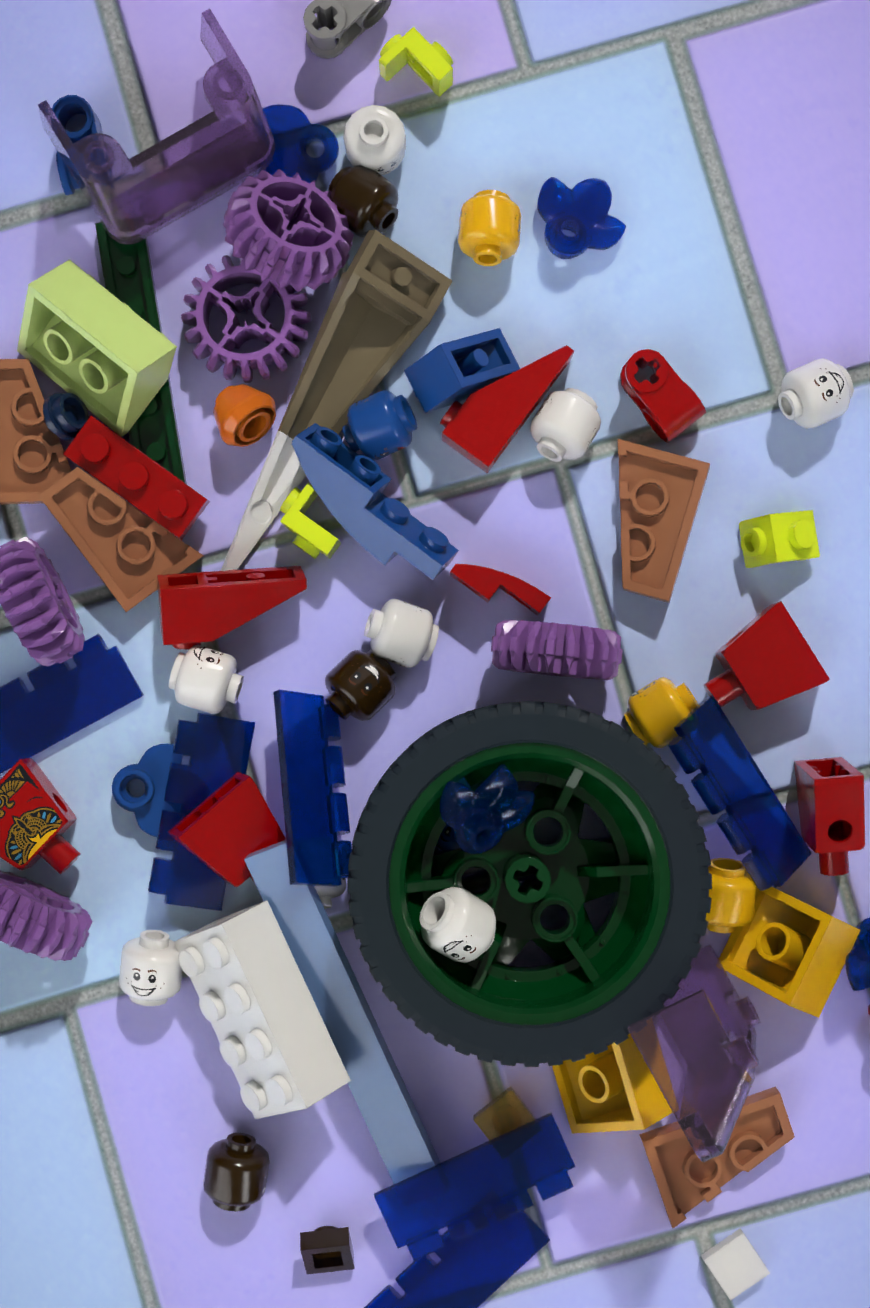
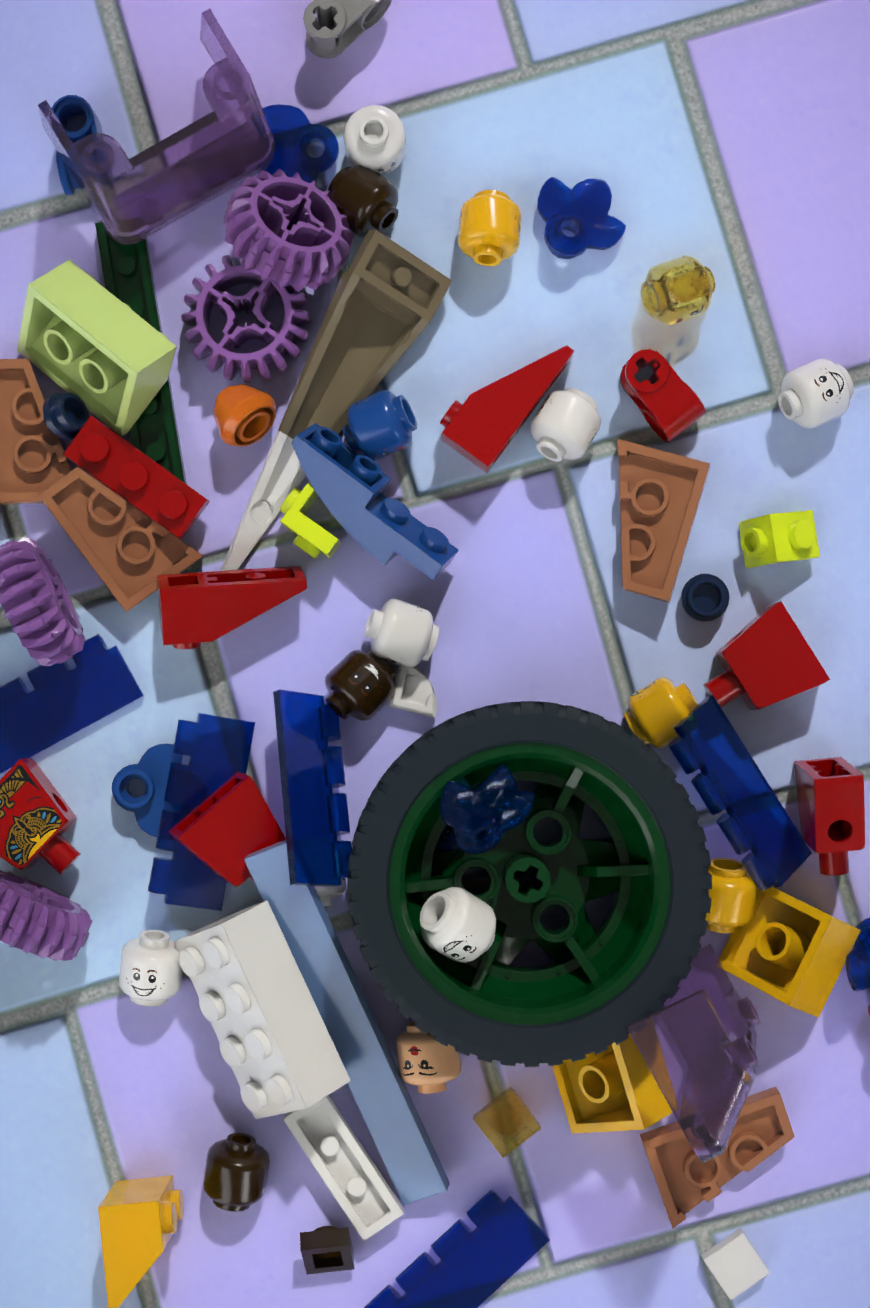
(135, 1229): none -> yellow slope
(205, 679): white head -> none
(345, 1166): none -> white plate
(414, 692): none -> white tile
(425, 1061): none -> light nougat head
(427, 60): neon yellow bracket -> none
(460, 369): blue slope -> none
(474, 1180): clear blue windscreen -> none
(487, 581): red slope -> none
(556, 649): medium lavender gear -> none
(677, 290): none -> clear yellow head
(705, 597): none -> dark blue plate

